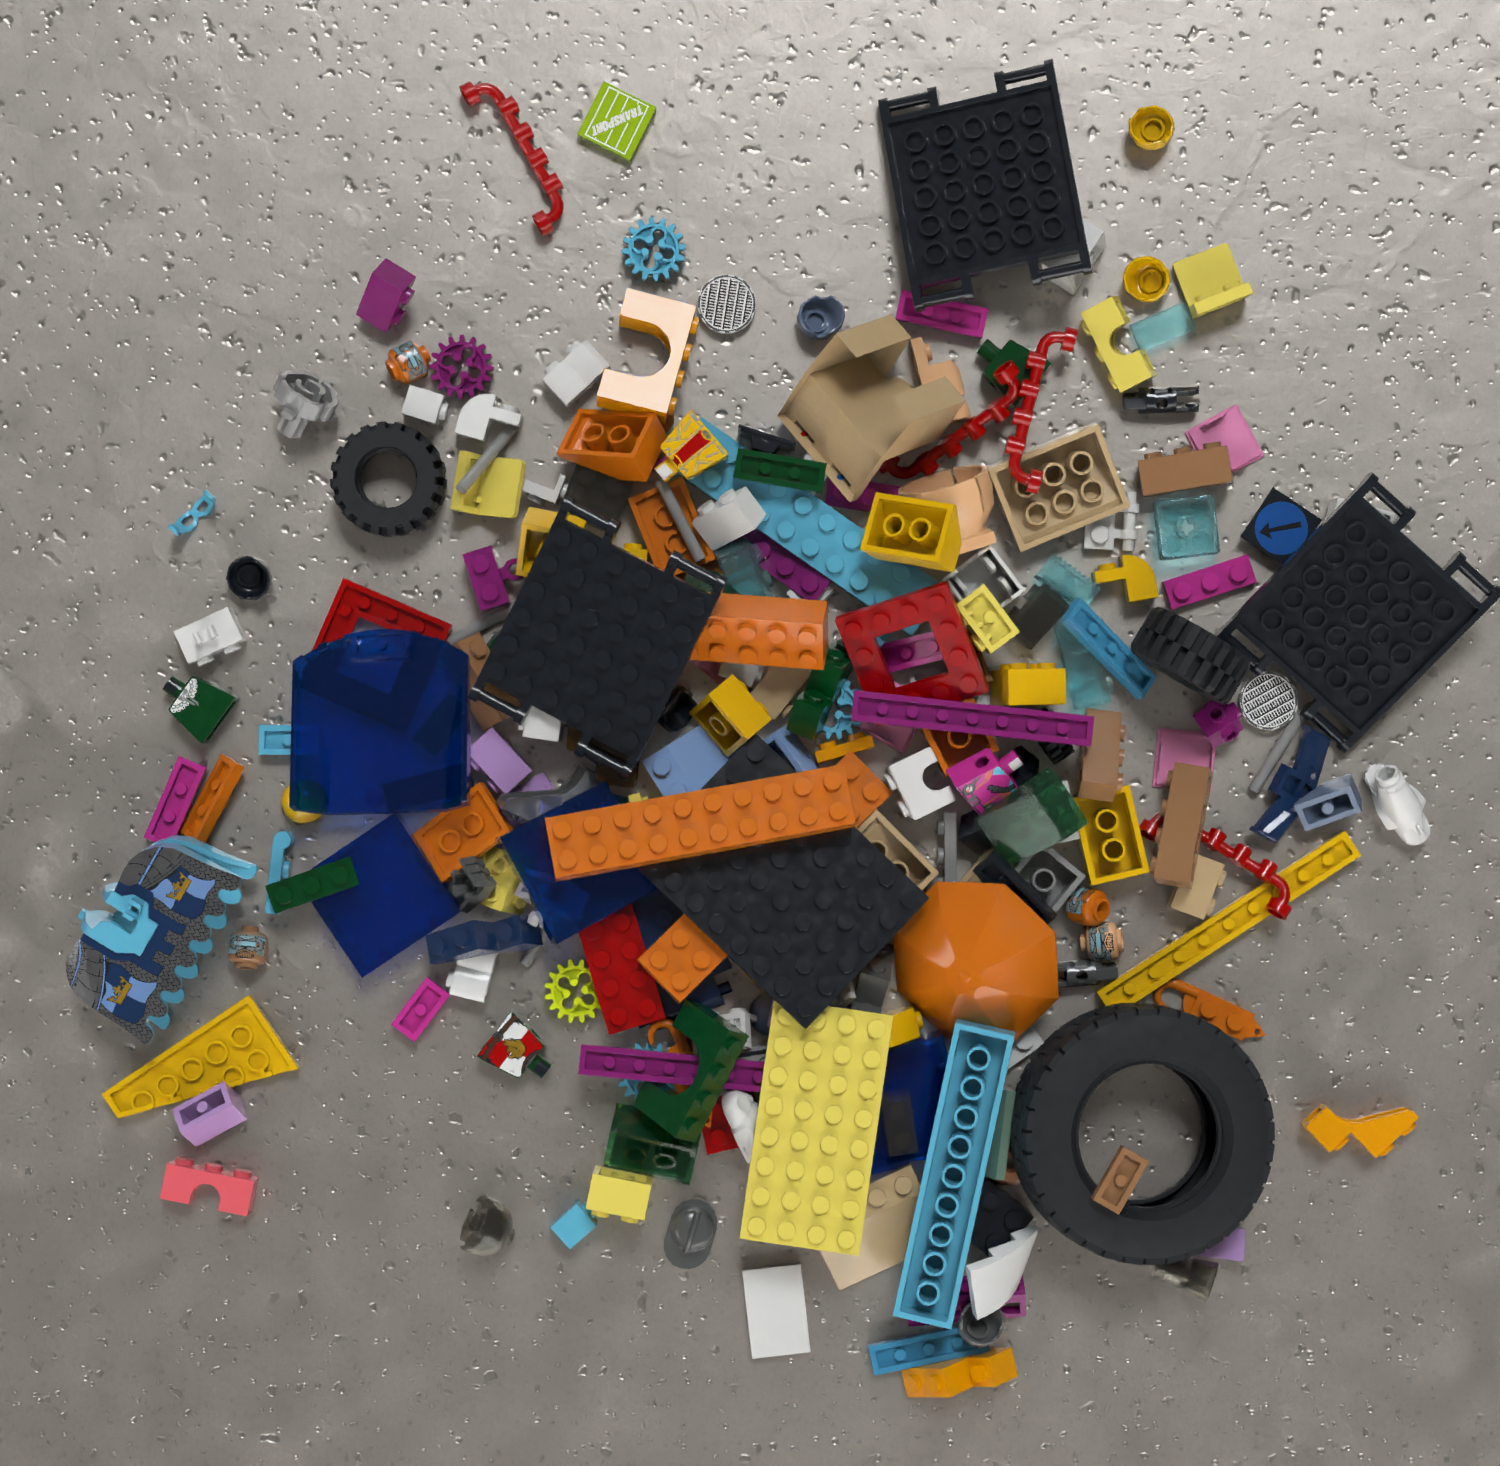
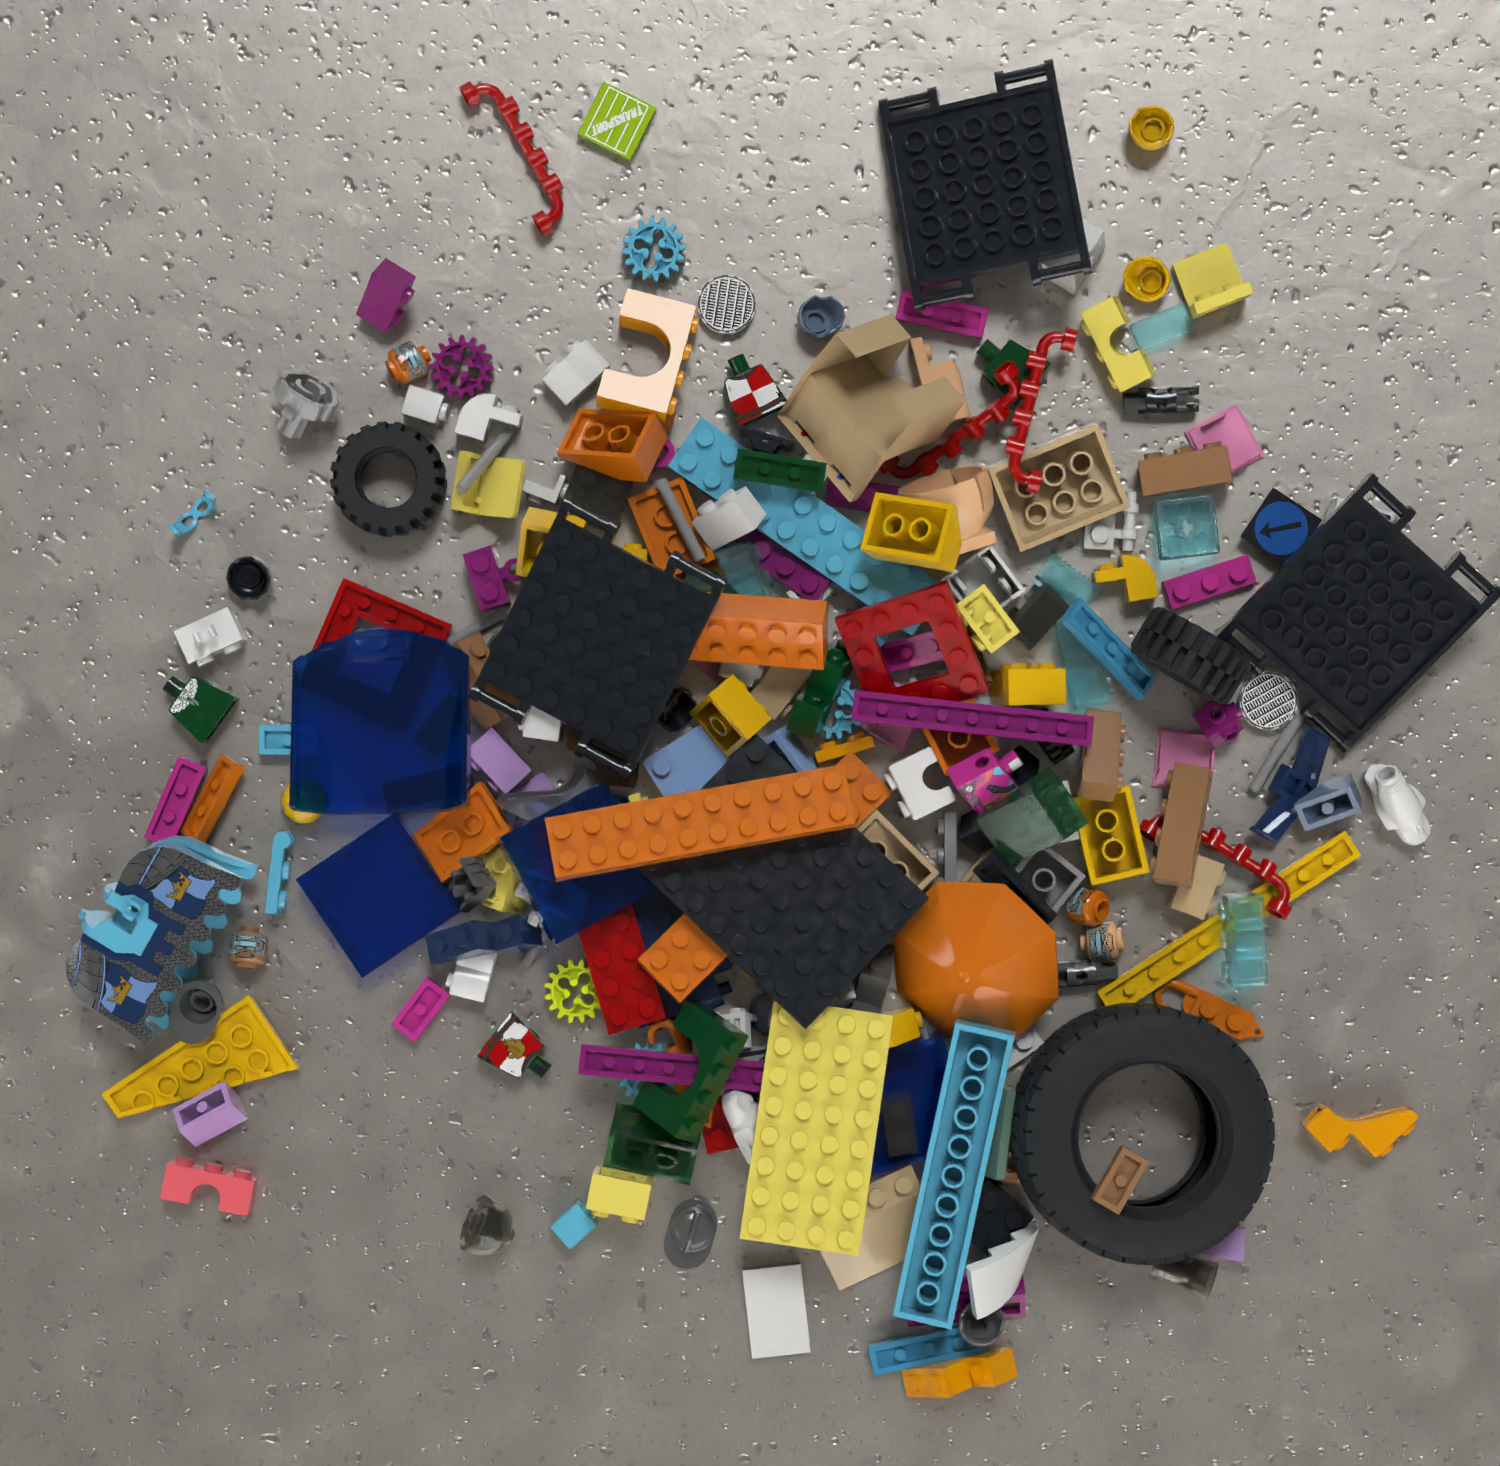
(196, 1011): none -> dark grey piece
(313, 884): dark green plate -> none
(690, 450): yellow torso -> none
(751, 392): none -> torso
(1243, 939): none -> clear light blue brick

